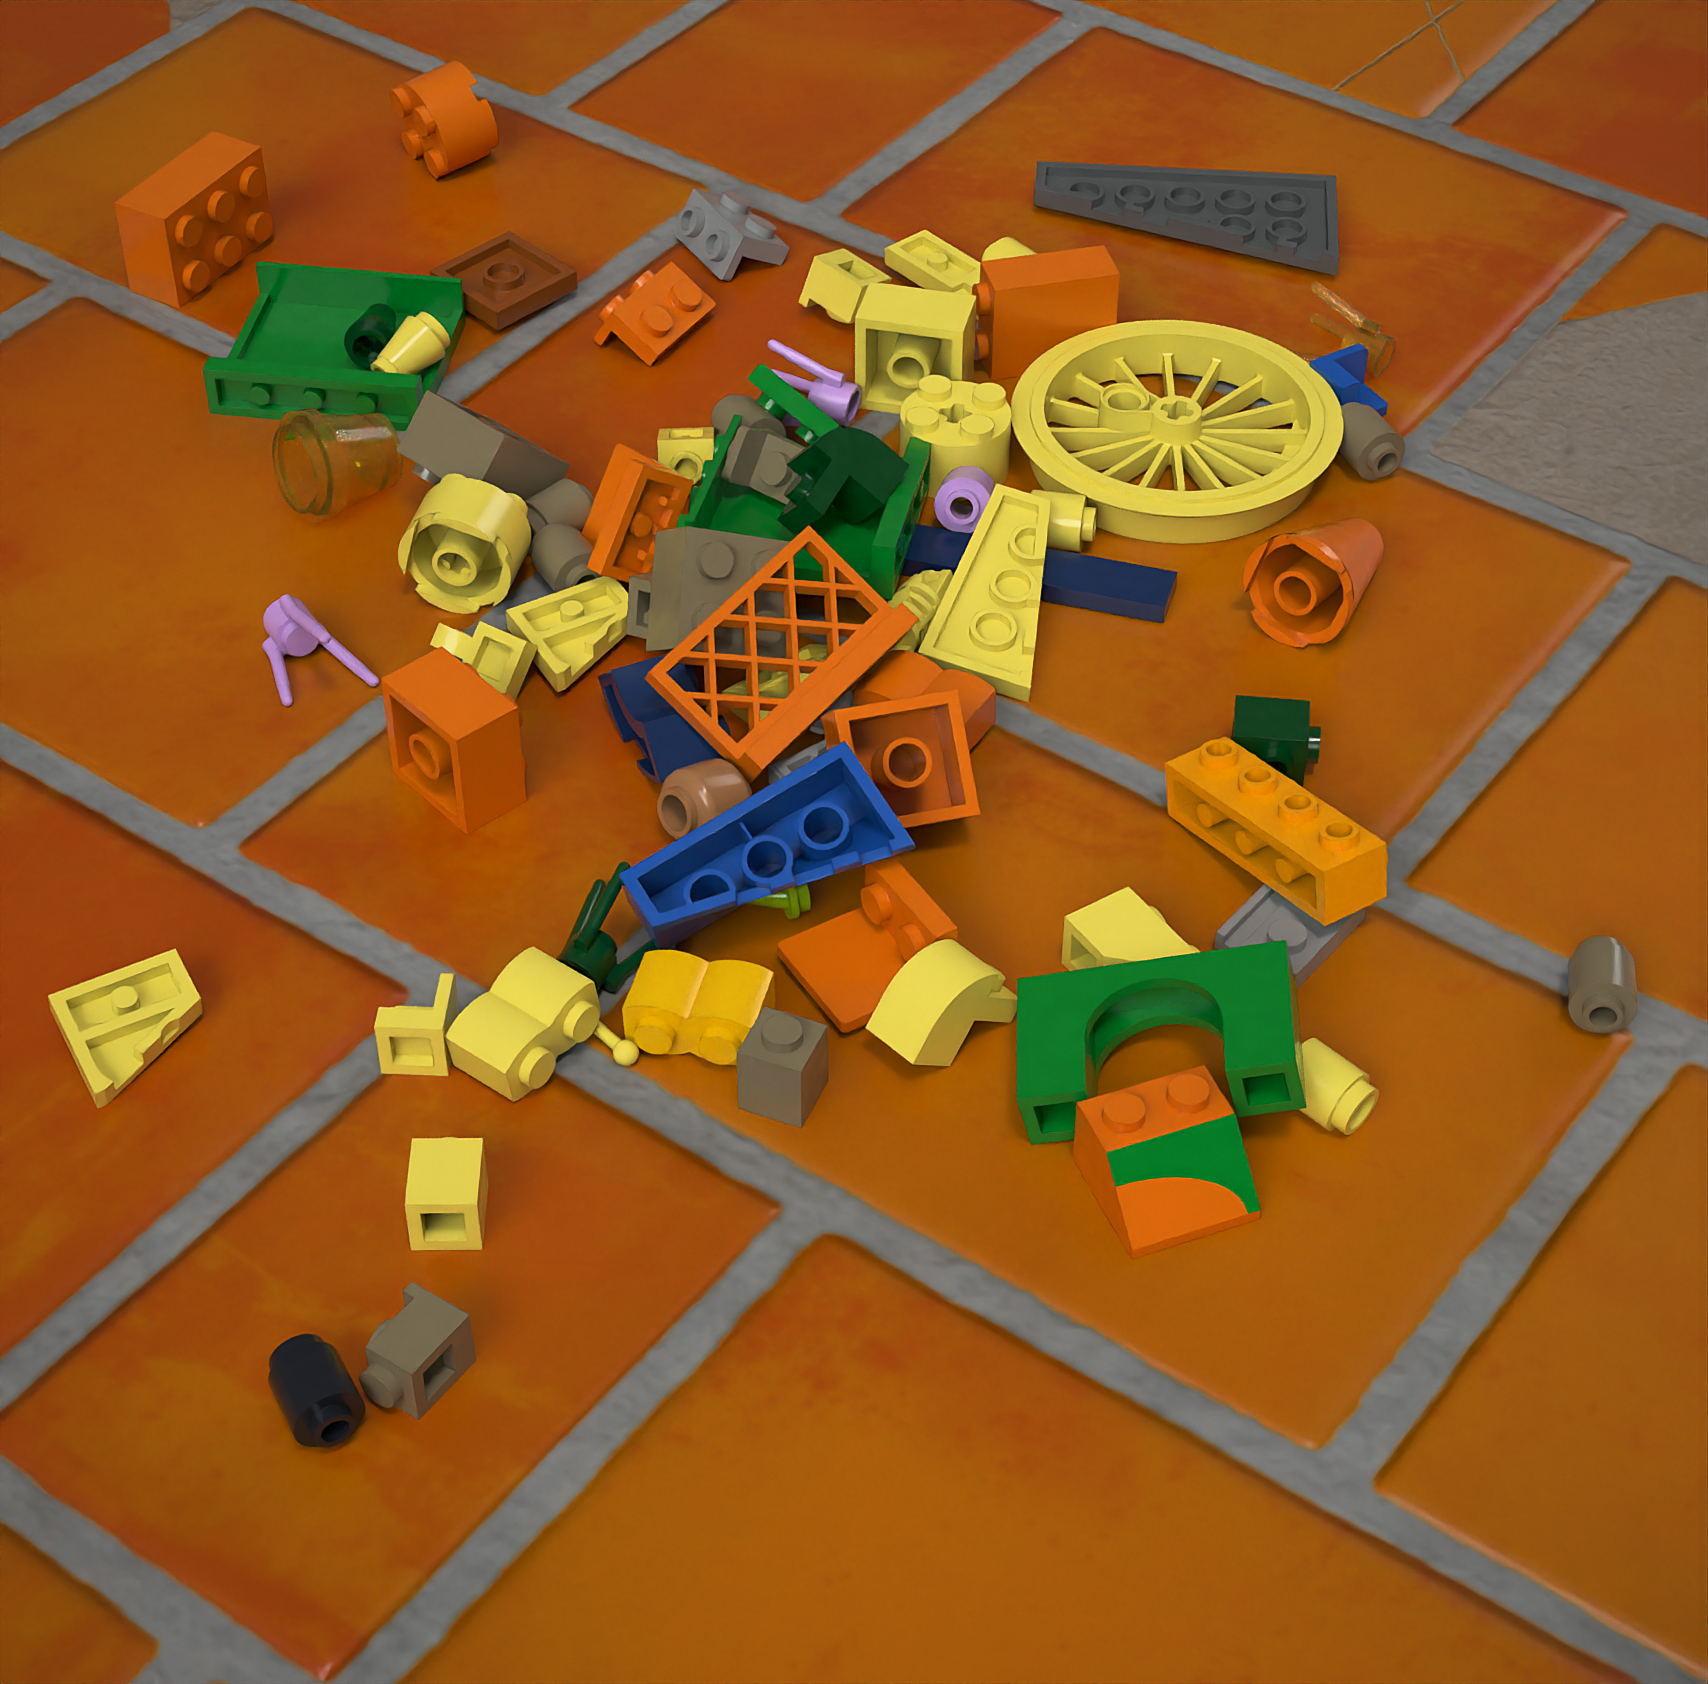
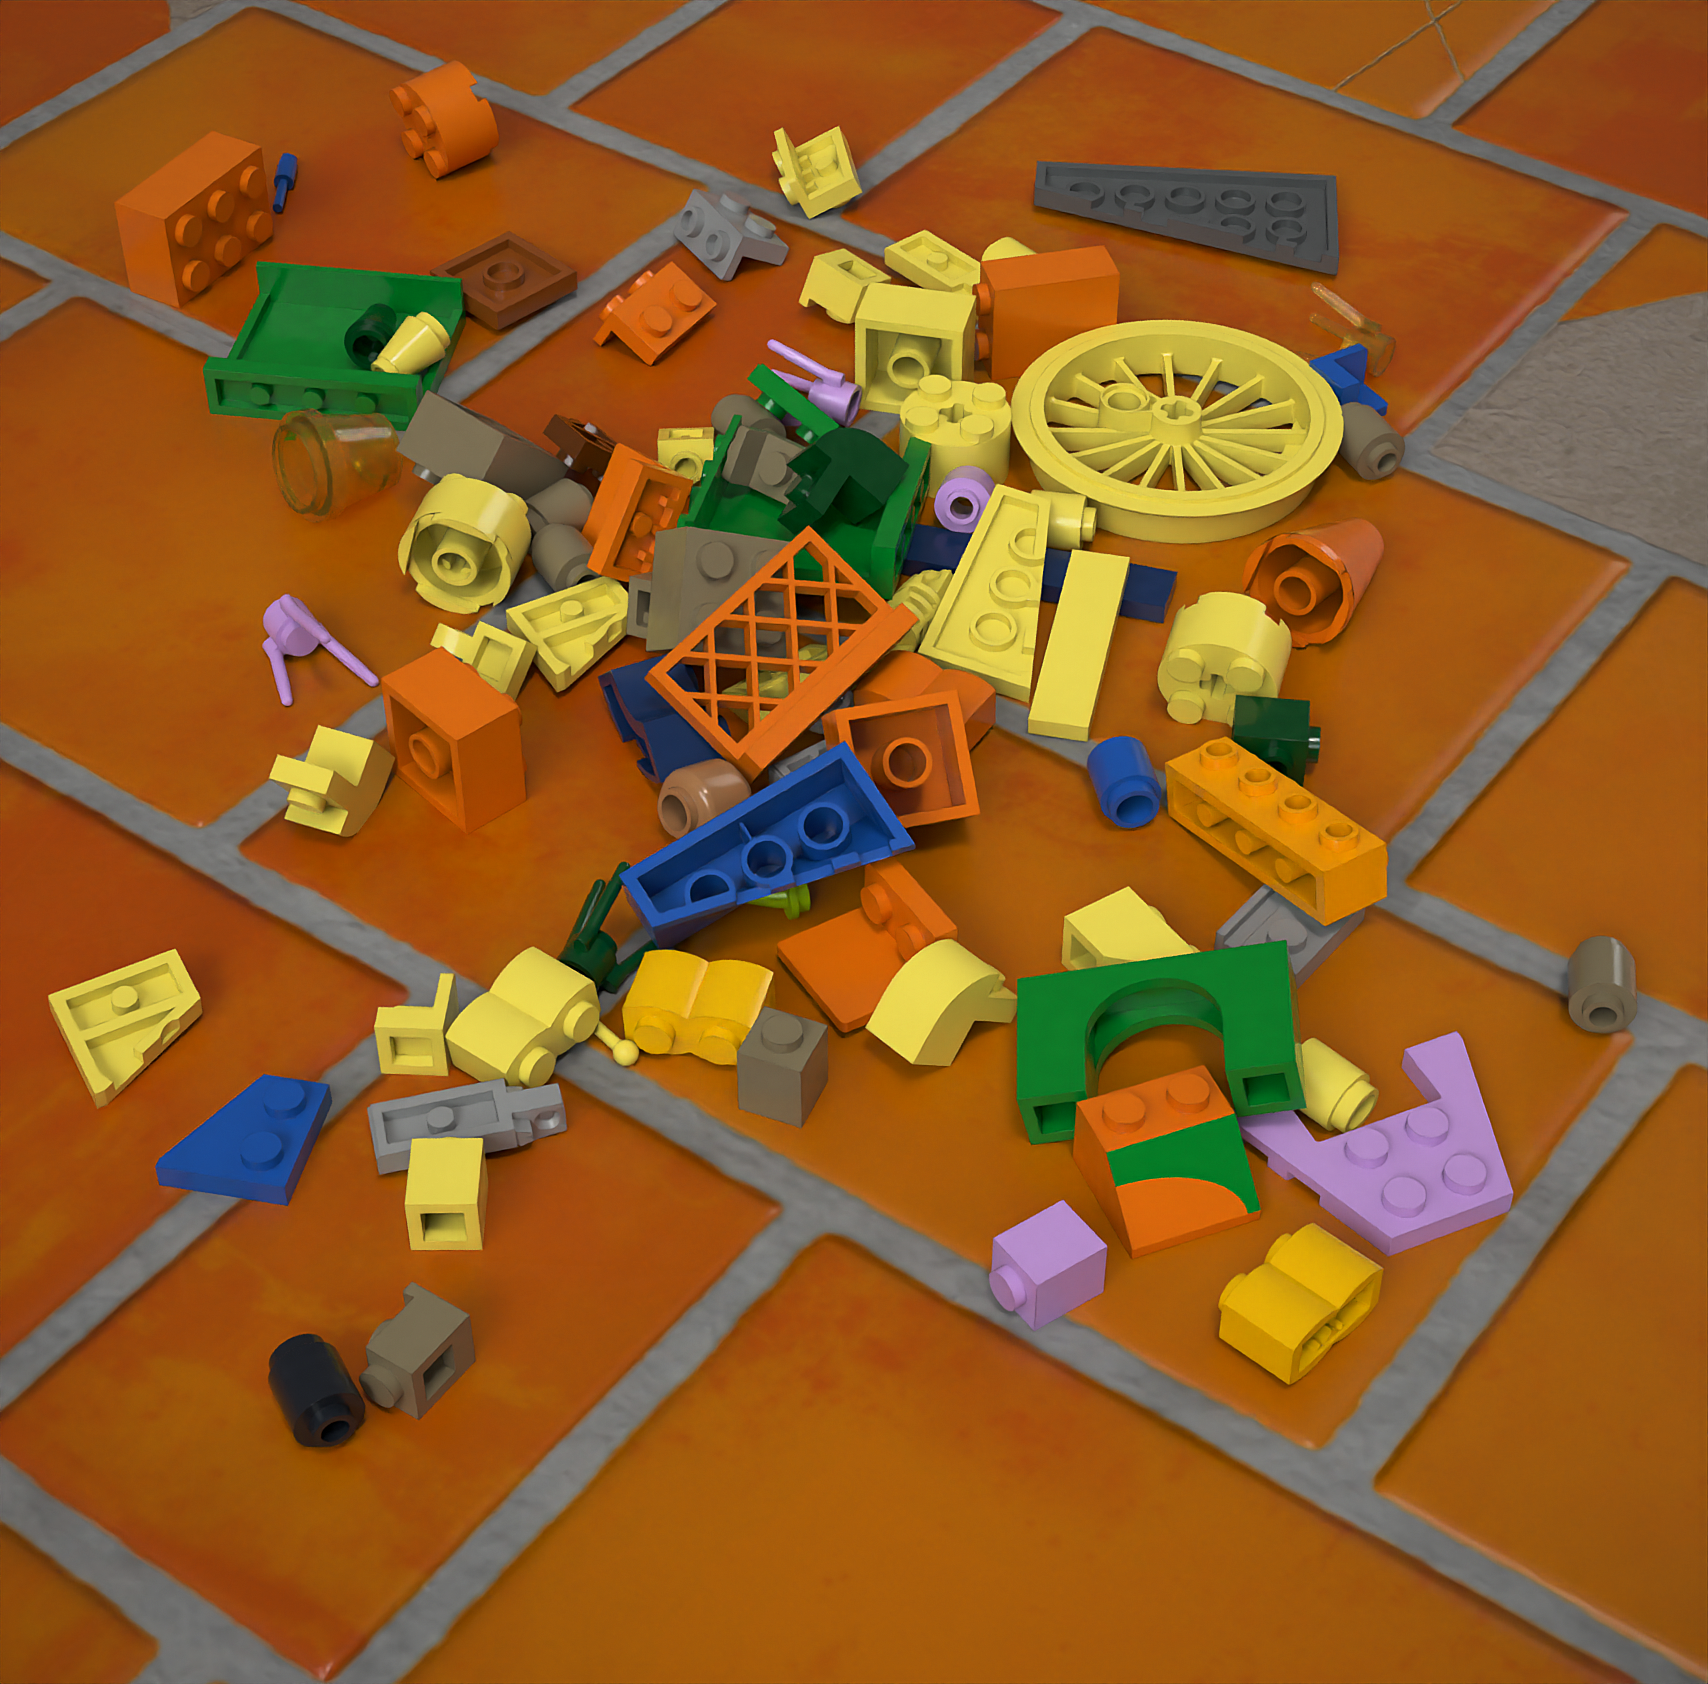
(252, 1143): none -> blue wing
(284, 179): none -> blue piece
(336, 783): none -> light yellow brick
(477, 1110): none -> light grey hinge
(580, 446): none -> reddish brown wing
(817, 172): none -> light yellow bracket
(1047, 1265): none -> lavender brick
(1079, 646): none -> light yellow tile
(1124, 781): none -> blue brick
(1220, 652): none -> light yellow brick
(1299, 1301): none -> yellow brick
(1405, 1173): none -> lavender wing

